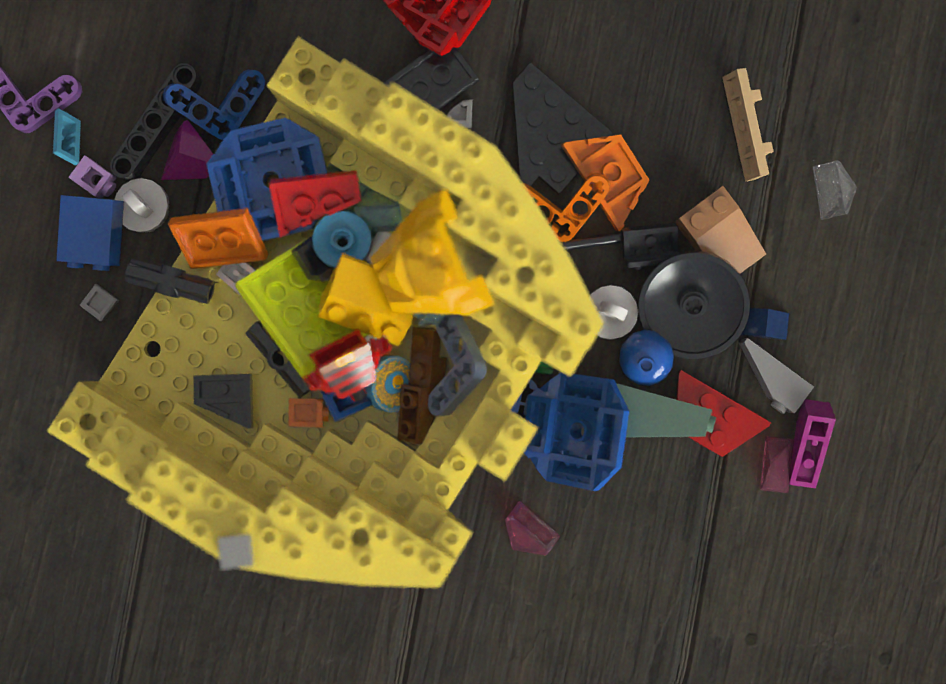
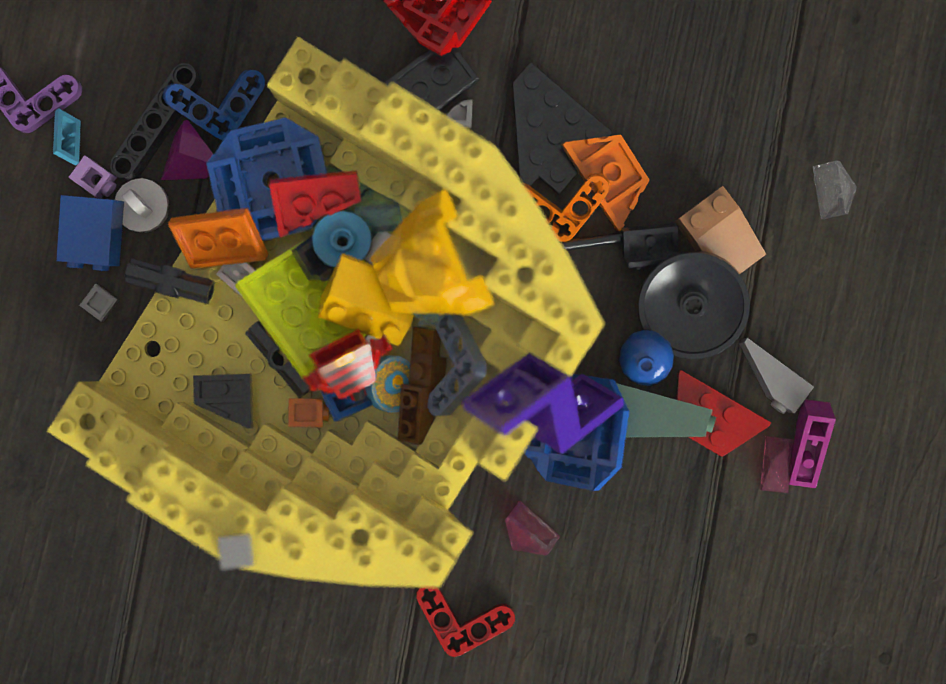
(455, 630): none -> red beam
(545, 400): none -> dark purple bracket
(616, 310): white tile -> none
(745, 124): tan hinge -> none
(766, 324): dark blue slope -> none

